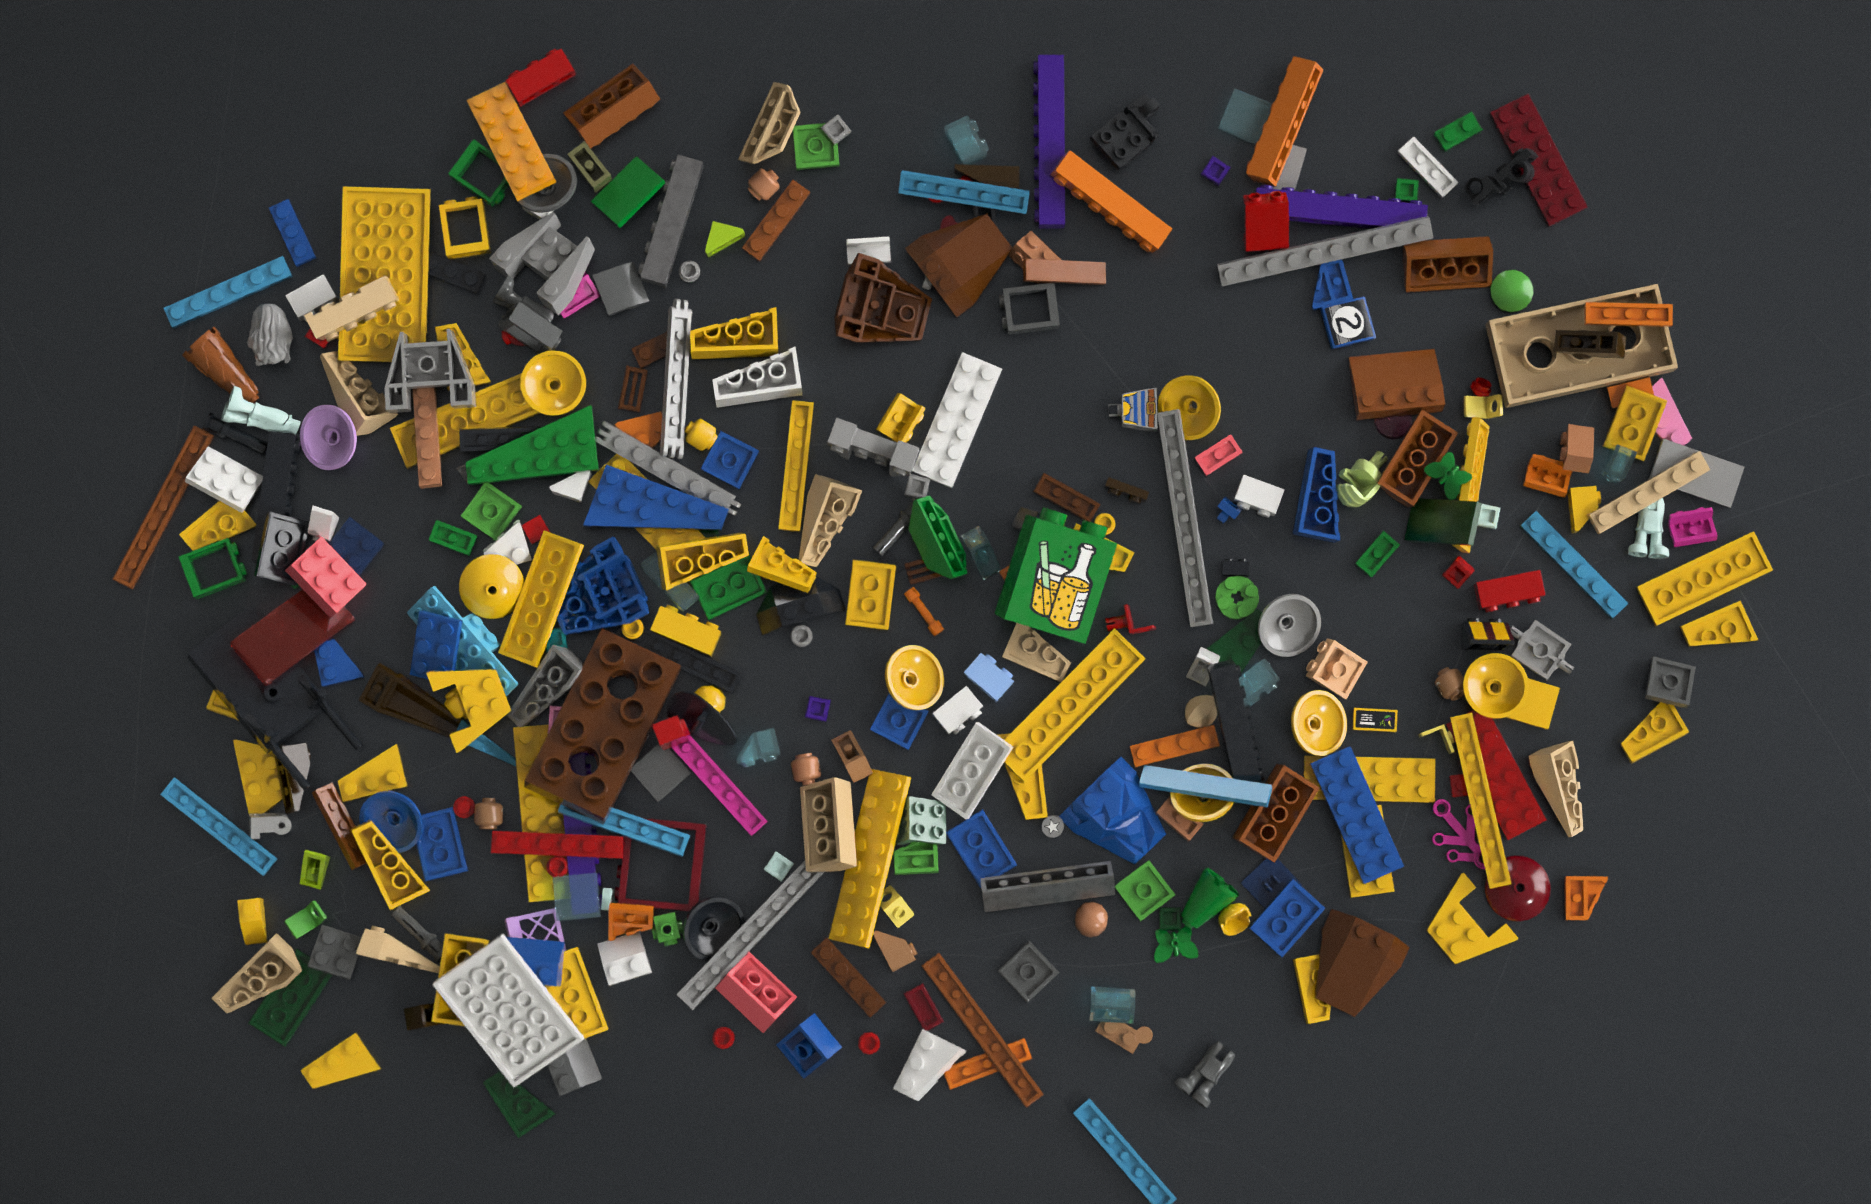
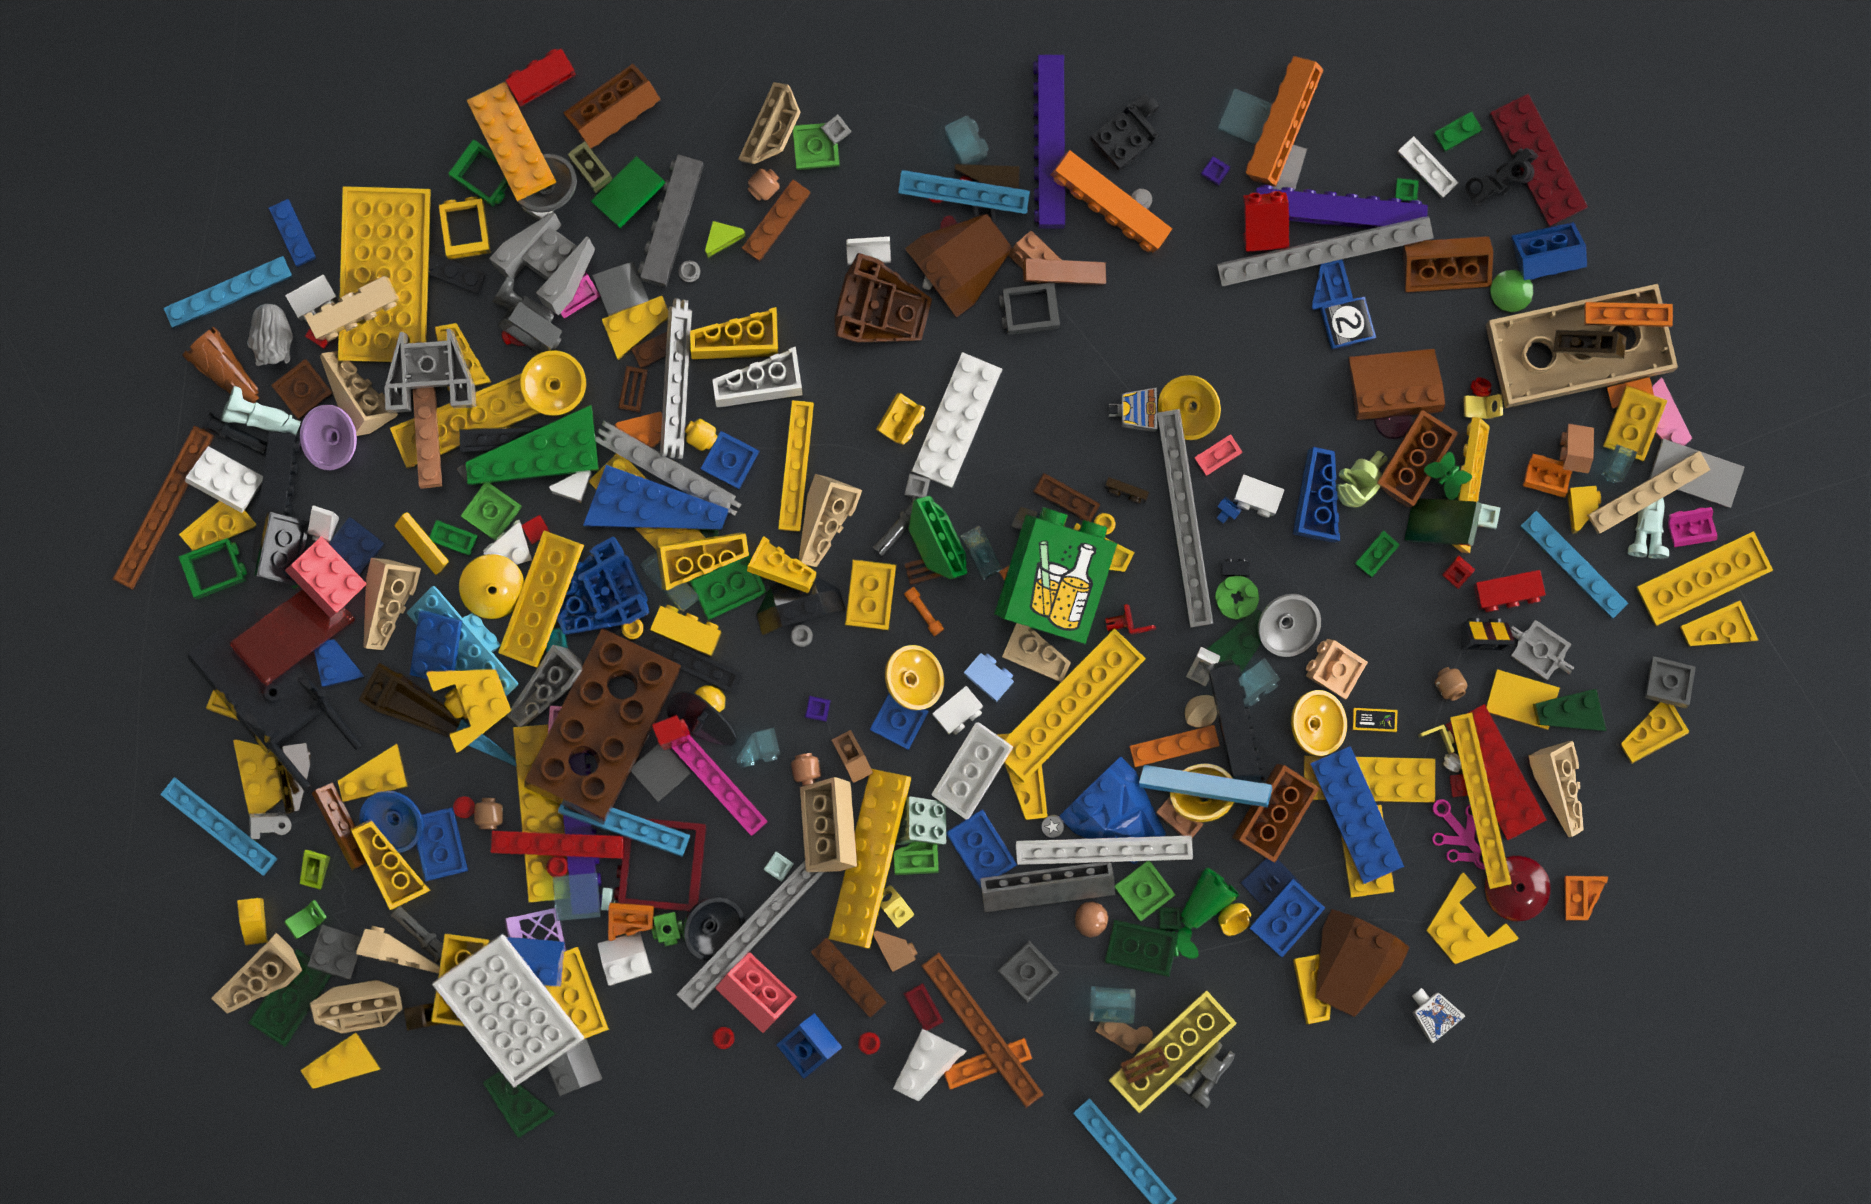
(302, 389): none -> reddish brown plate
(357, 1006): none -> tan wedge
(386, 594): none -> tan wedge
(421, 543): none -> yellow tile
(633, 324): none -> yellow wing
(847, 438): light grey wedge -> none
(1104, 850): none -> white plate
(1127, 1072): none -> reddish brown tile
(1141, 948): none -> dark green tile
(1143, 197): none -> light grey plate
(1182, 1043): none -> light yellow brick
(1435, 1014): none -> torso
(1452, 762): none -> white plate
(1506, 675): yellow dish -> none
(1549, 251): none -> blue slope
(1572, 711): none -> dark green wing

